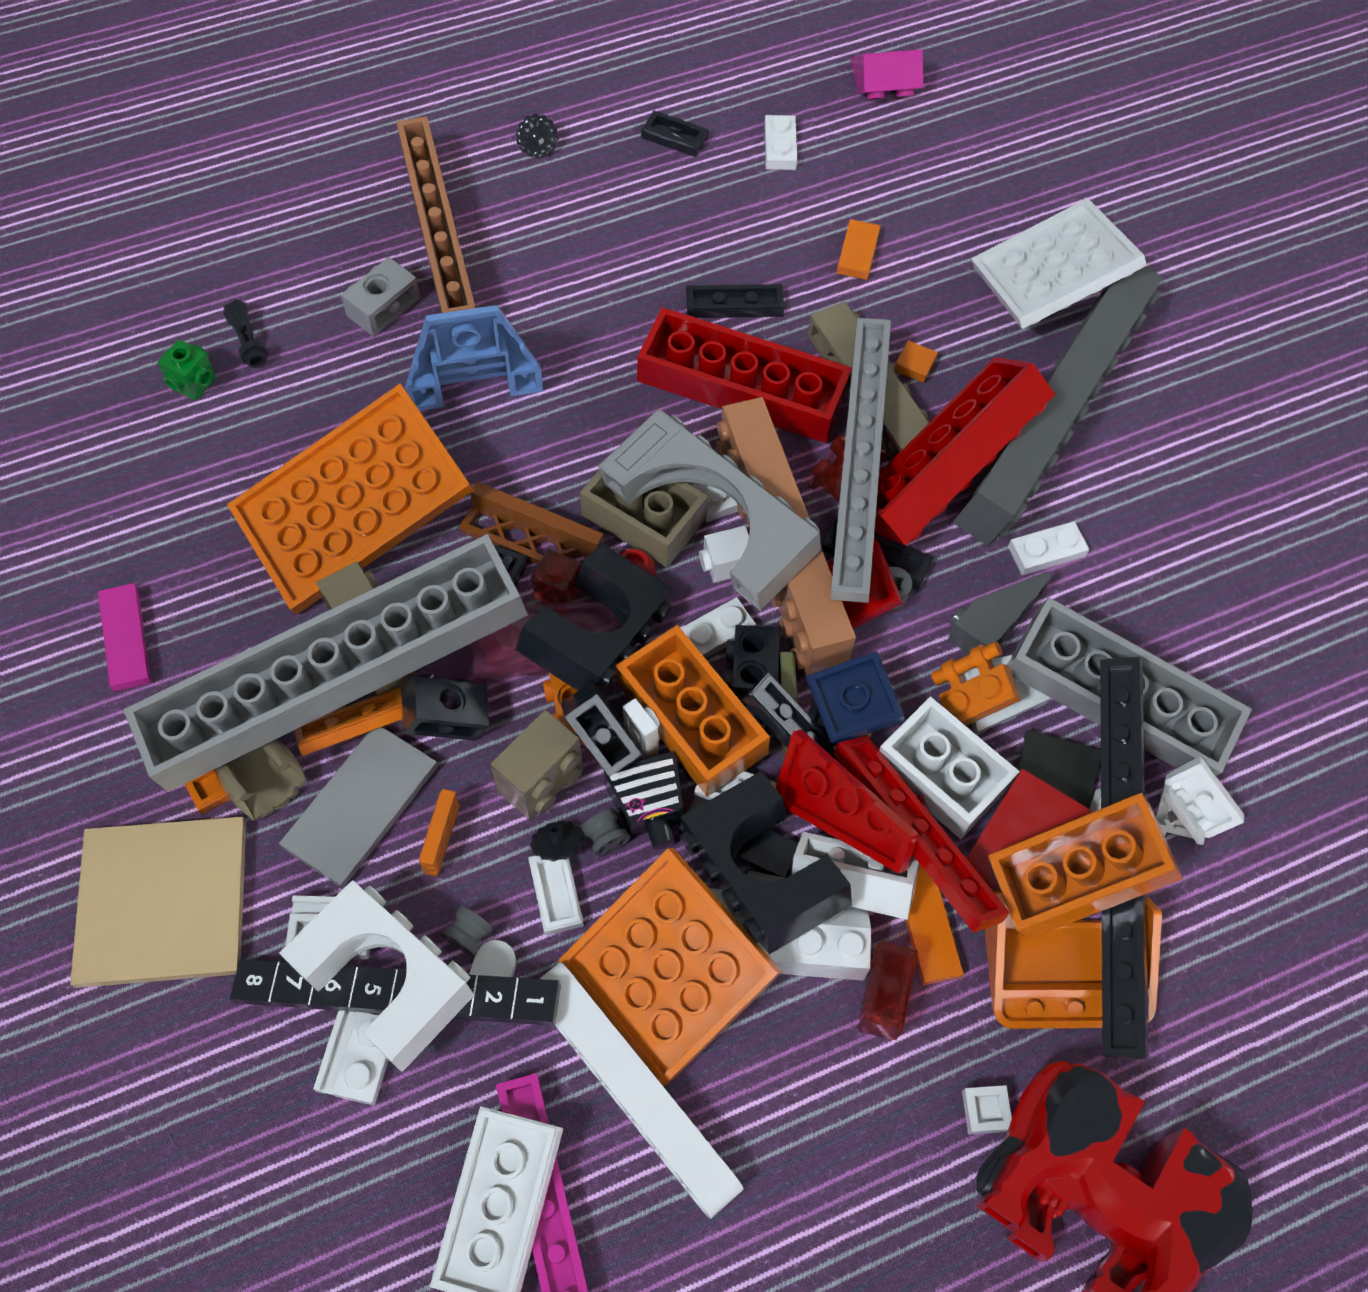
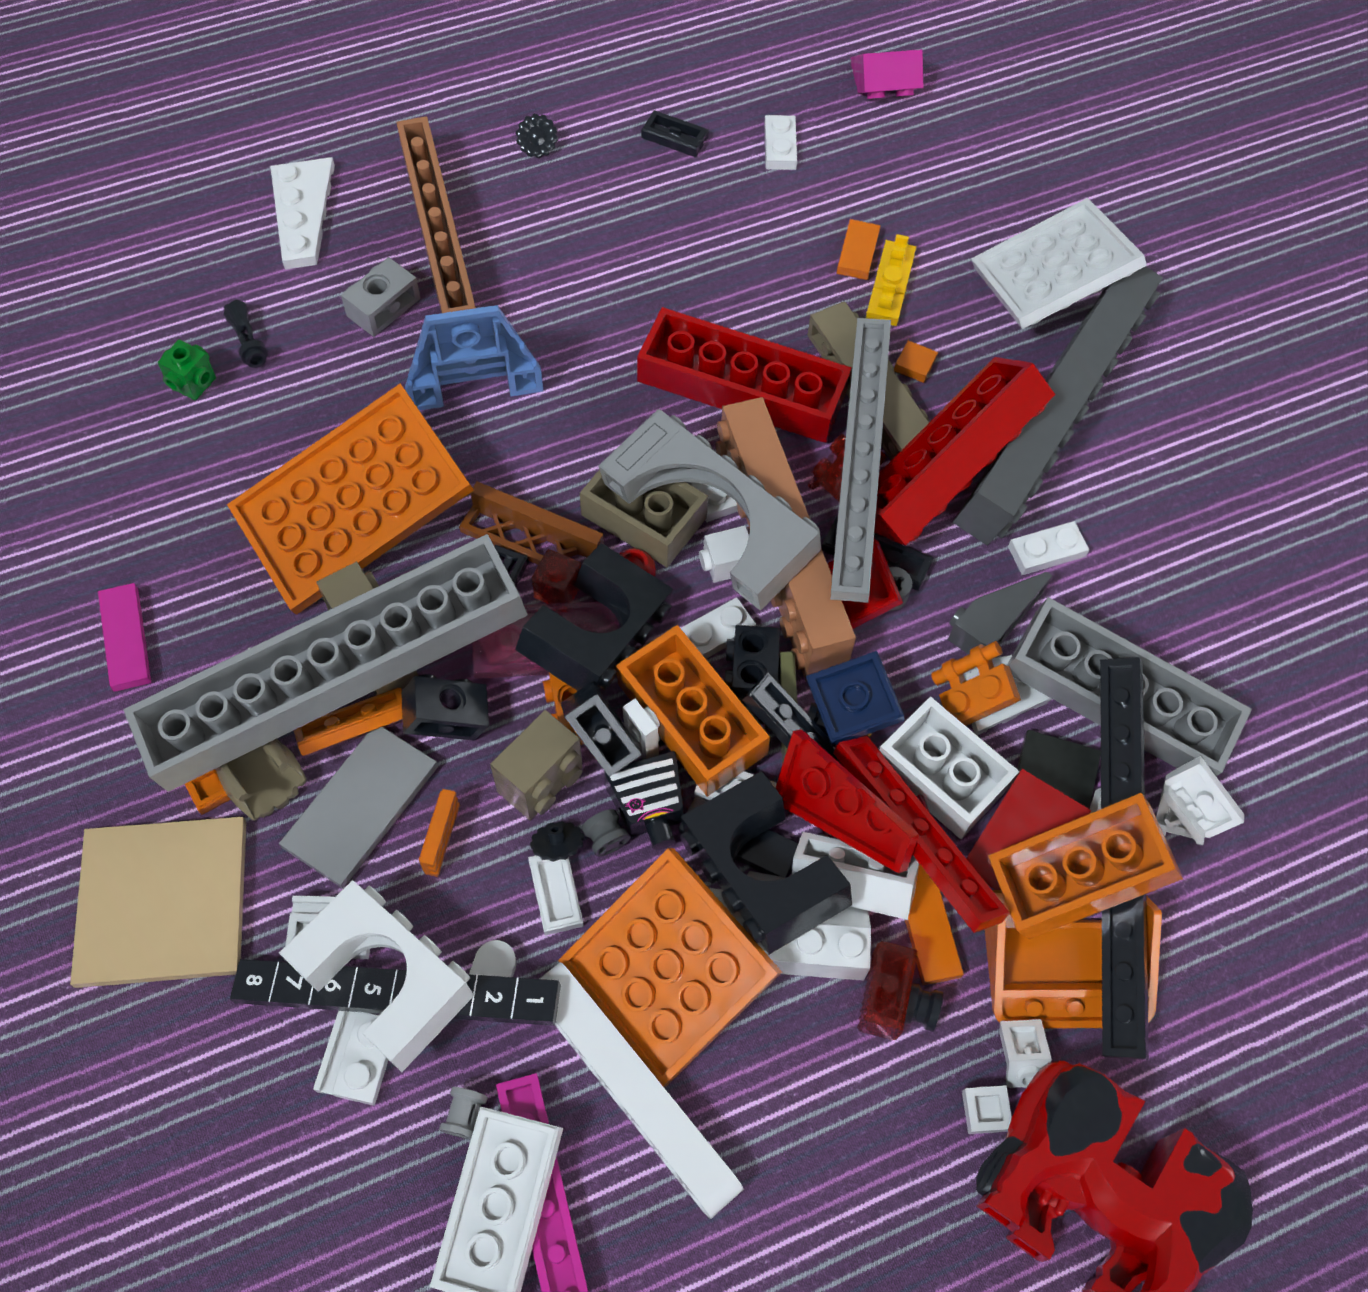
(301, 208): none -> white wing
(463, 1112): none -> light grey bush
(467, 931): dark grey wheel -> none
(735, 301): black tile -> none
(891, 280): none -> yellow plate
(924, 1007): none -> black wheel
(1024, 1050): none -> white bracket

